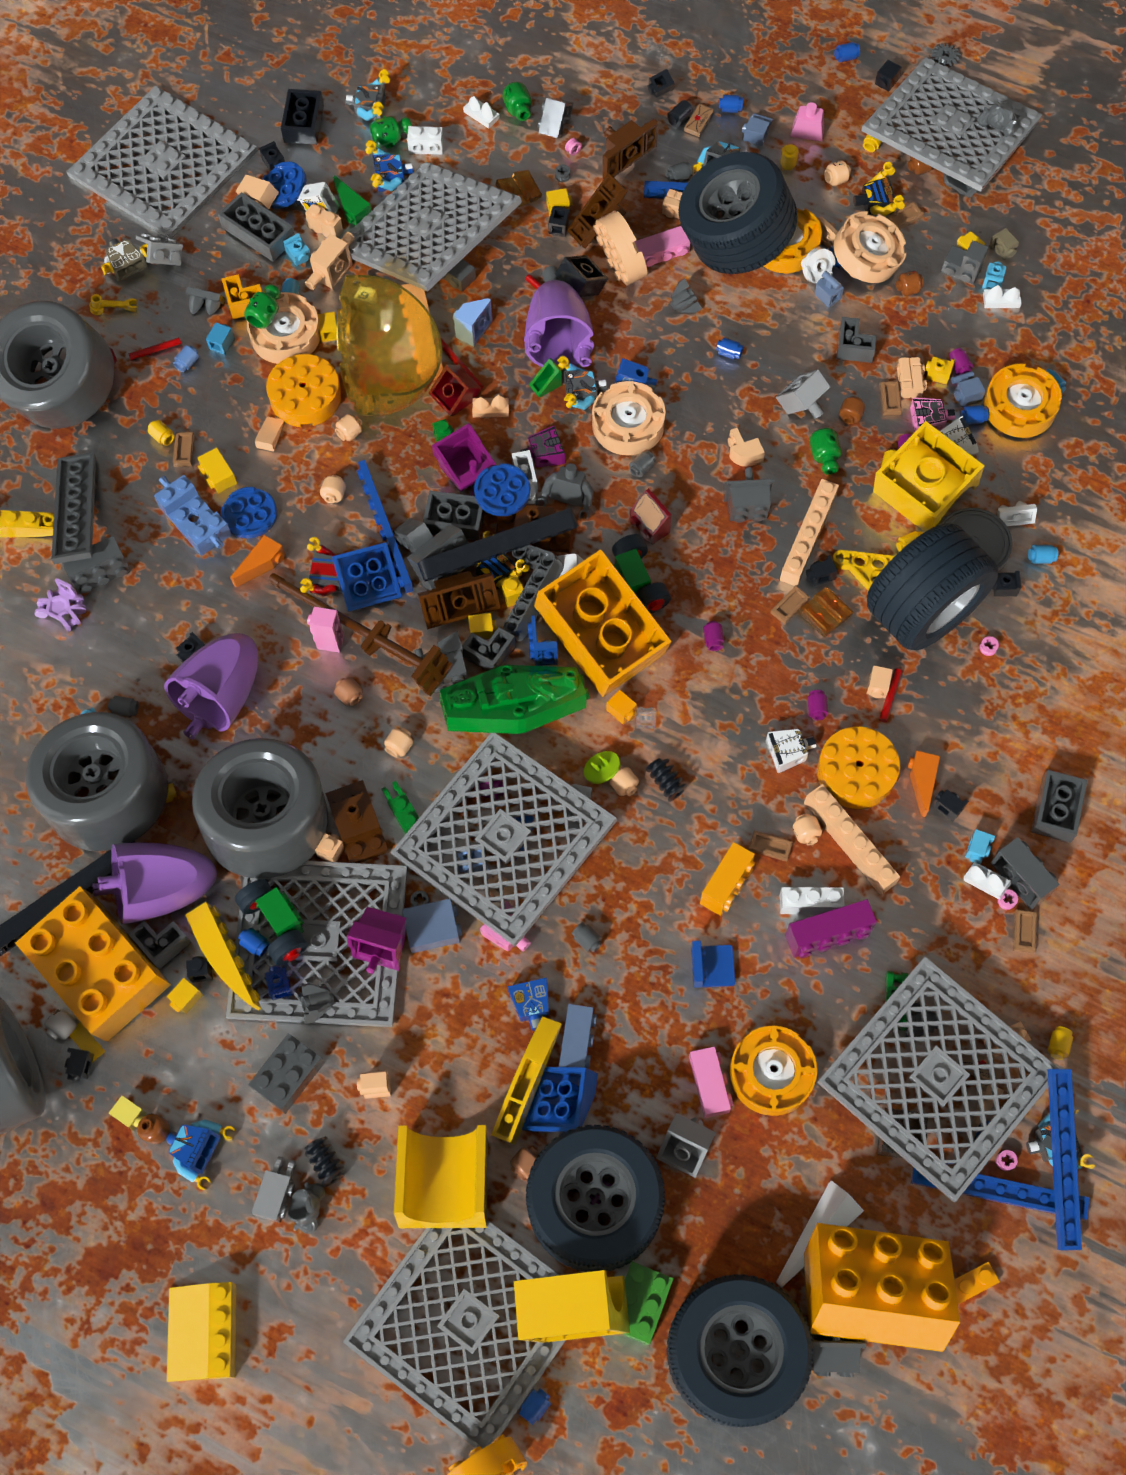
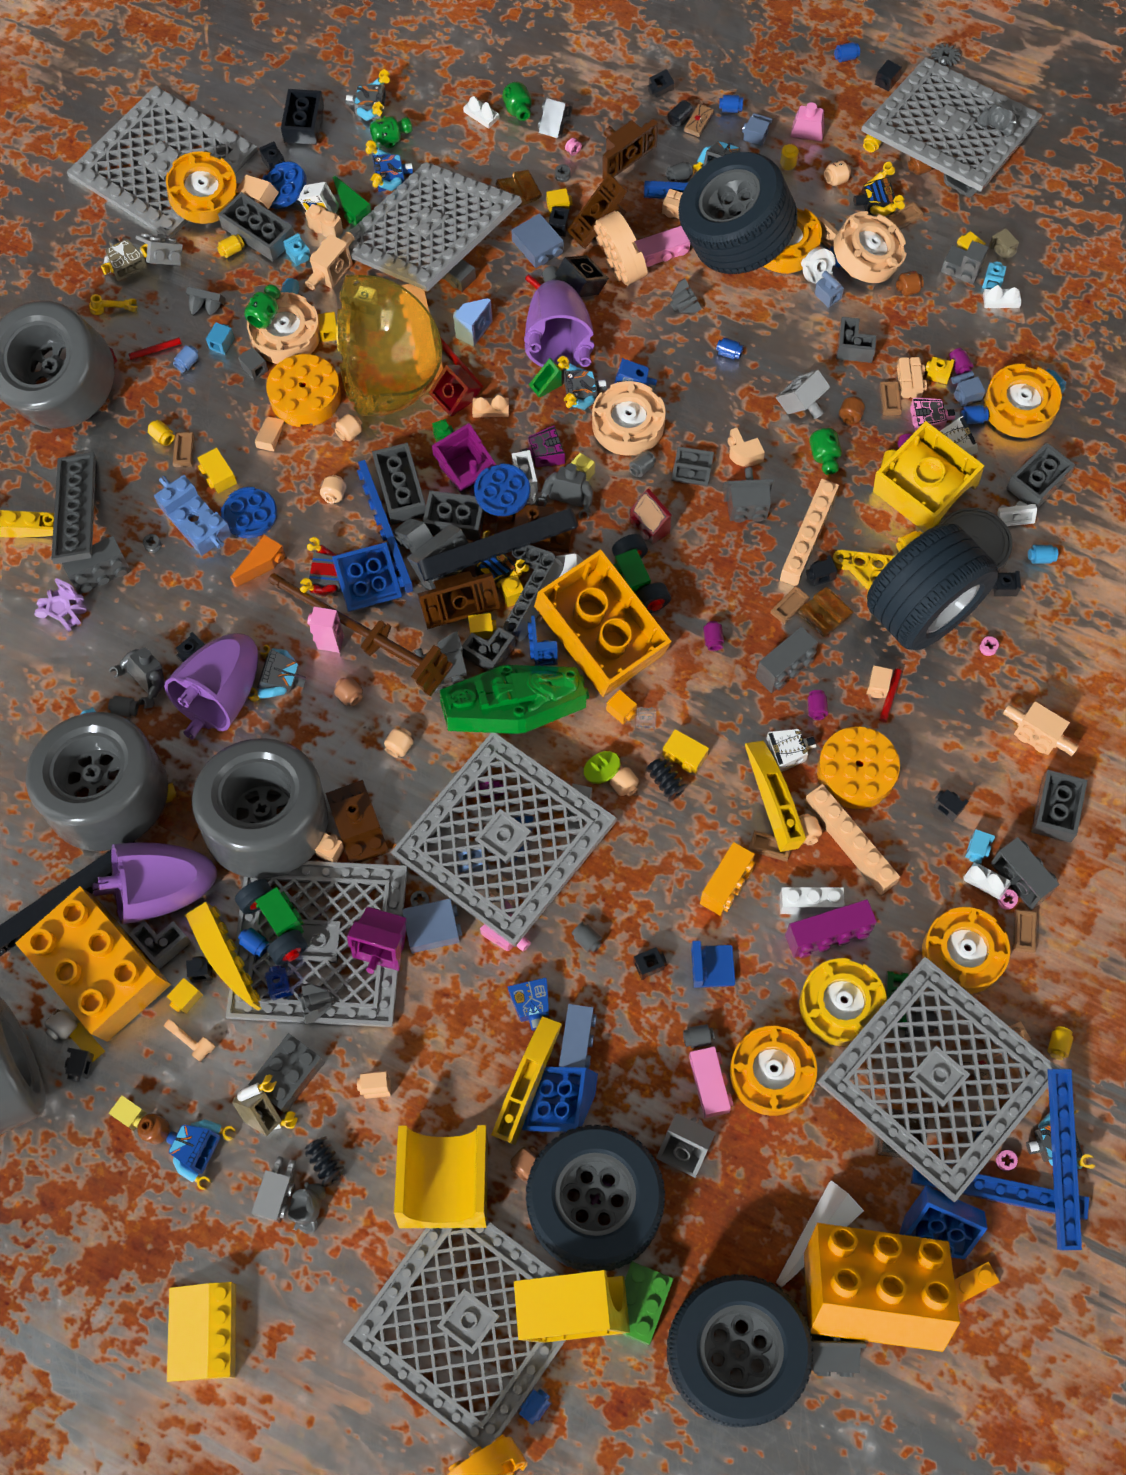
(145, 671): none -> dark grey torso
(155, 547): none -> dark grey bush
(200, 186): none -> light orange piece
(200, 1048): none -> light nougat brick
(230, 245): none -> yellow brick
(237, 296): light orange brick -> none
(253, 363): none -> dark grey brick
(257, 1109): none -> dark tan torso
(277, 674): none -> torso
(399, 483): none -> dark grey brick
(401, 807): green hinge -> none
(425, 140): white brick -> none
(537, 240): none -> sand blue brick
(584, 465): none -> light yellow brick
(653, 955): none -> black brick
(685, 752): none -> yellow brick
(692, 466): none -> dark grey slope
(698, 1036): none -> dark grey brick
(776, 797): none -> yellow slope
(786, 660): none -> dark grey brick
(837, 982): none -> yellow piece
(922, 777): orange slope -> none
(942, 1219): none -> blue wedge
(968, 947): none -> light orange piece
(1040, 476): none -> dark grey brick
(1041, 729): none -> light nougat brick

